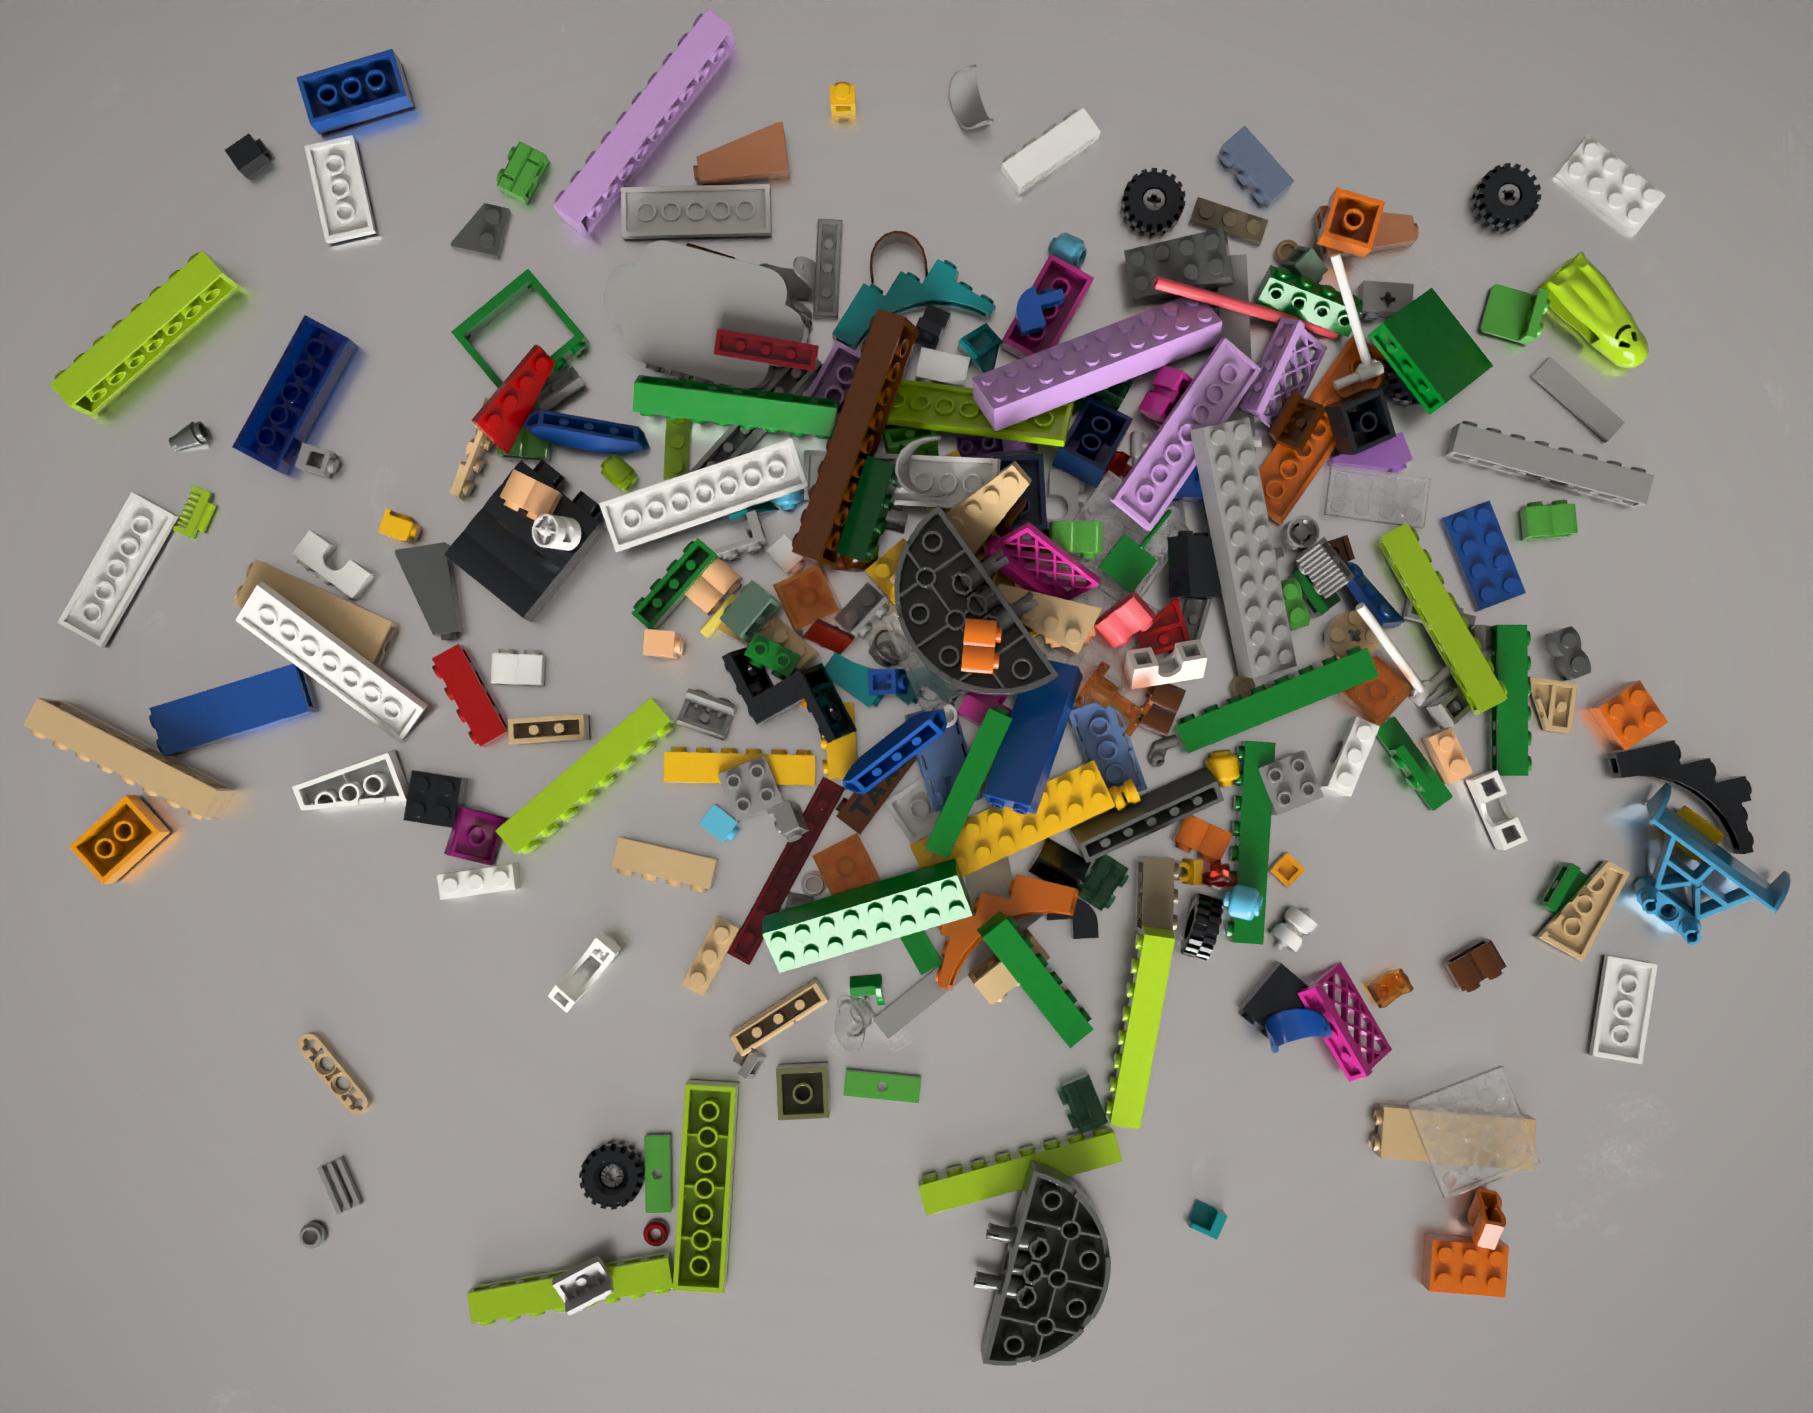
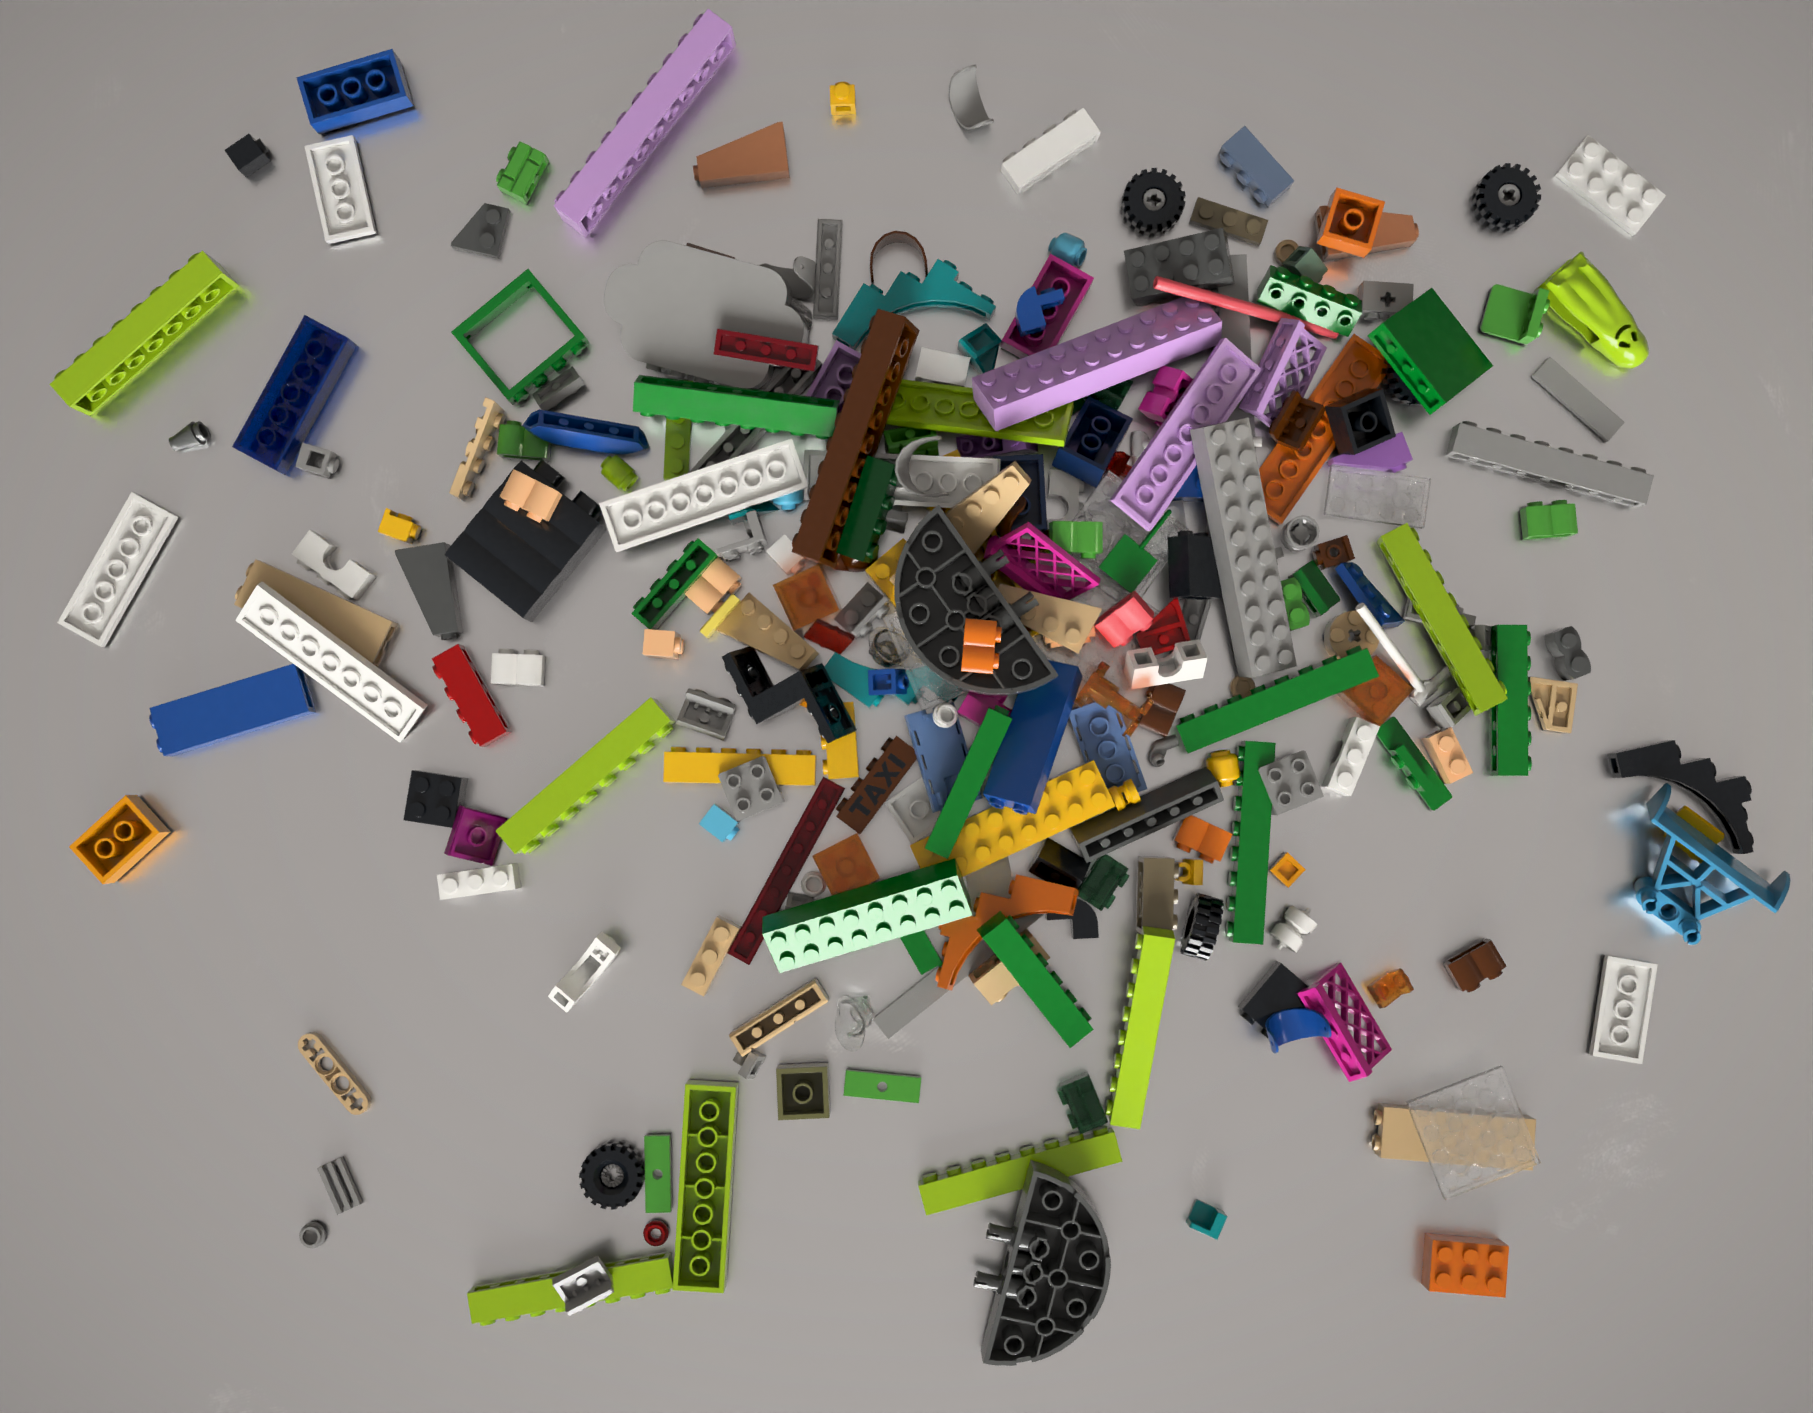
(128, 758): tan brick -> none
(201, 513): lime piece -> none
(364, 782): white wedge -> none
(511, 403): red wing -> none
(548, 729): tan brick -> none
(556, 532): white wheel -> none
(664, 863): tan brick -> none
(695, 211): white plate -> none
(750, 611): sand green brick -> none
(773, 655): green bracket -> none
(789, 820): light grey brick -> none
(867, 986): green tile -> none
(894, 750): blue brick -> none
(932, 326): black brick -> none
(1219, 876): clear red tile -> none
(1243, 902): medium azure head -> none
(1324, 568): light grey brick -> none
(1369, 367): white bar -> none
(1483, 555): blue plate -> none
(1486, 1218): orange brick -> none
(1500, 823): white arch -> none
(1563, 887): green panel -> none
(1585, 912): tan wing -> none
(1628, 715): orange brick -> none

